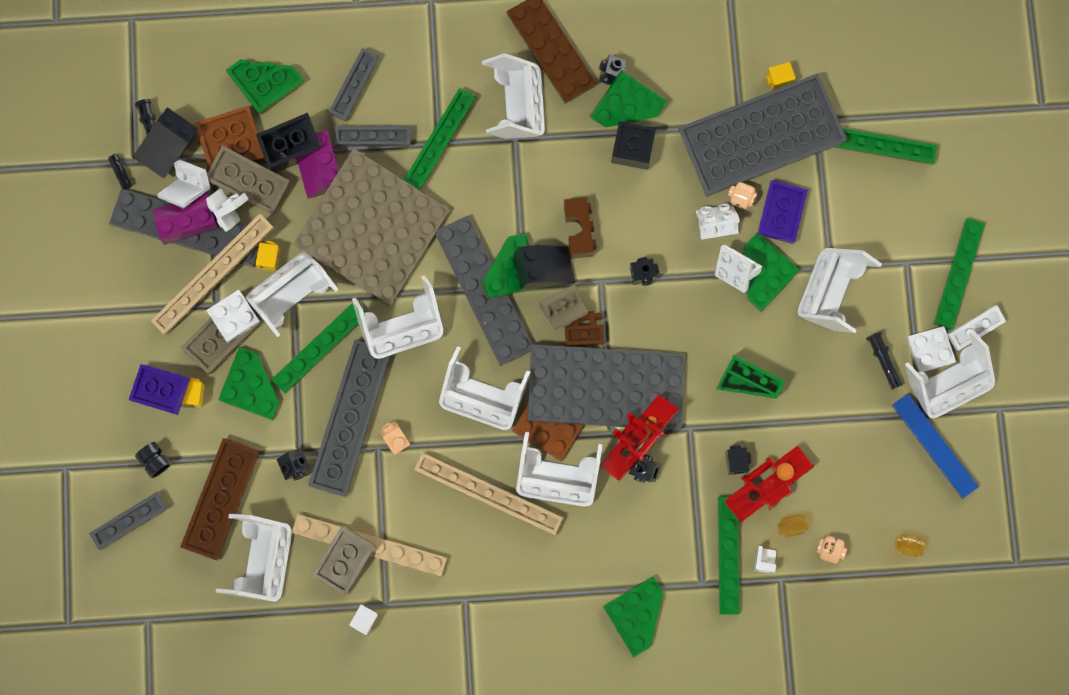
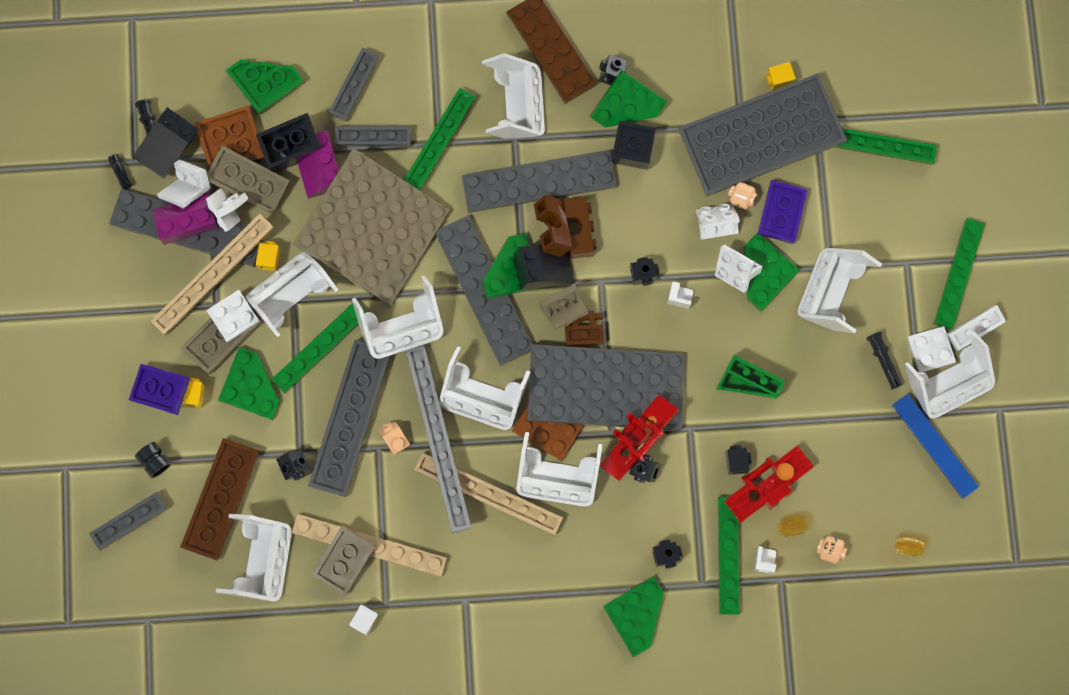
(438, 439): none -> light grey plate
(534, 180): none -> dark grey plate
(552, 213): none -> reddish brown arch
(660, 557): none -> black brick
(680, 296): none -> white panel

